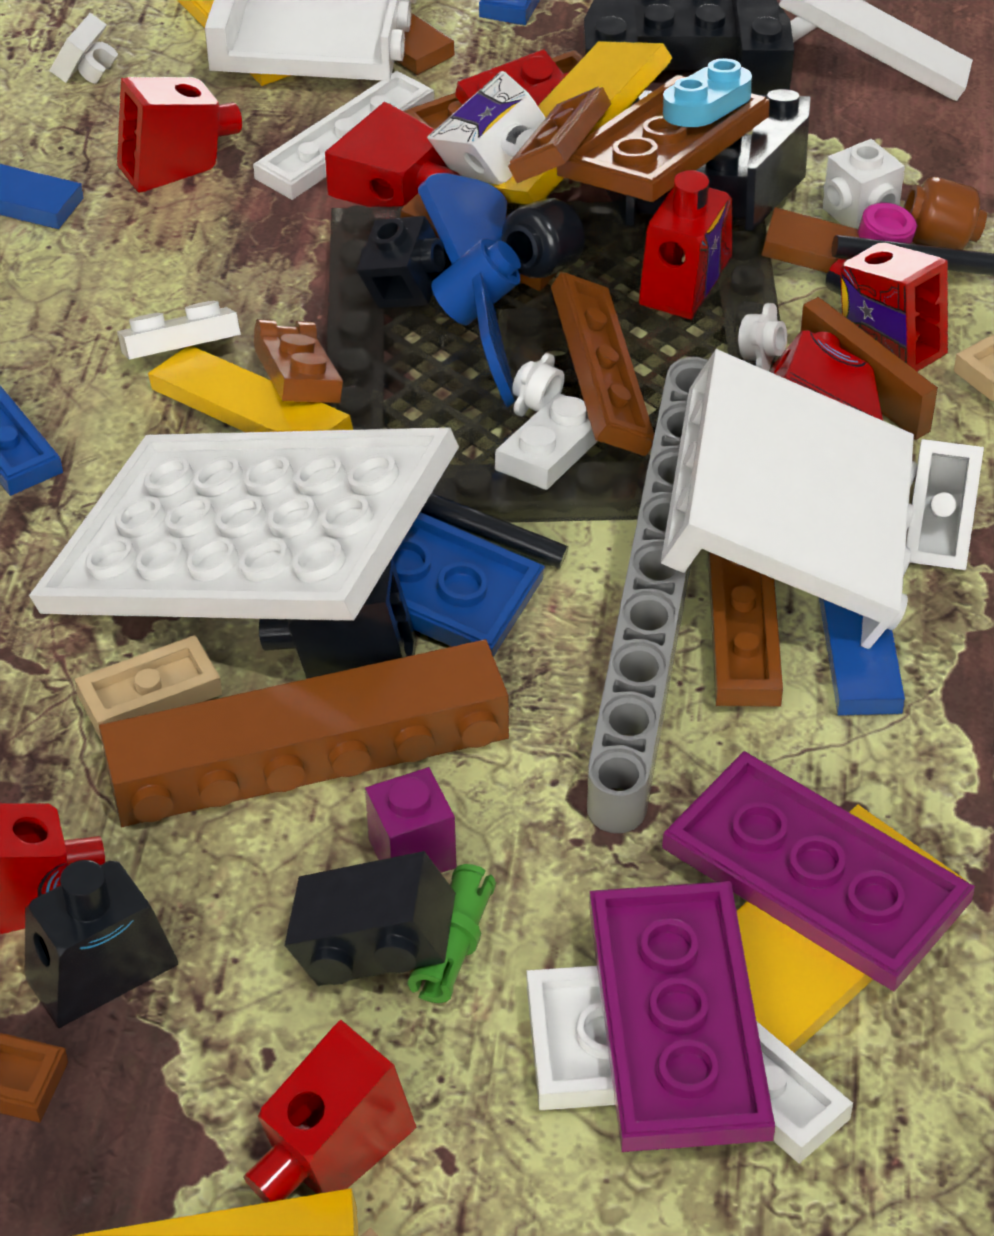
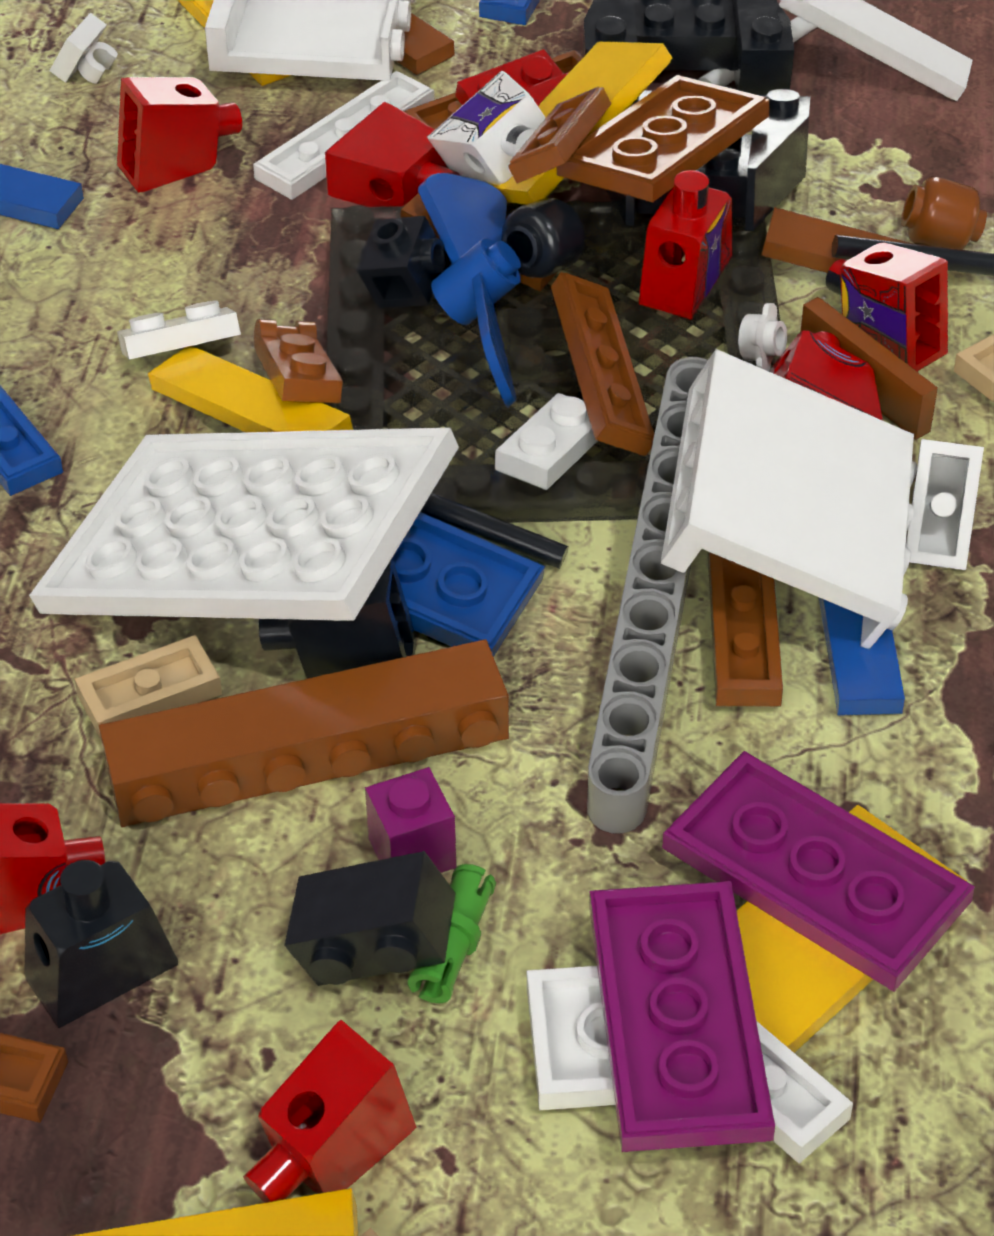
(536, 384): white plate -> none
(707, 94): medium azure plate -> none
(860, 179): white brick -> none
(887, 223): dark pink tile -> none

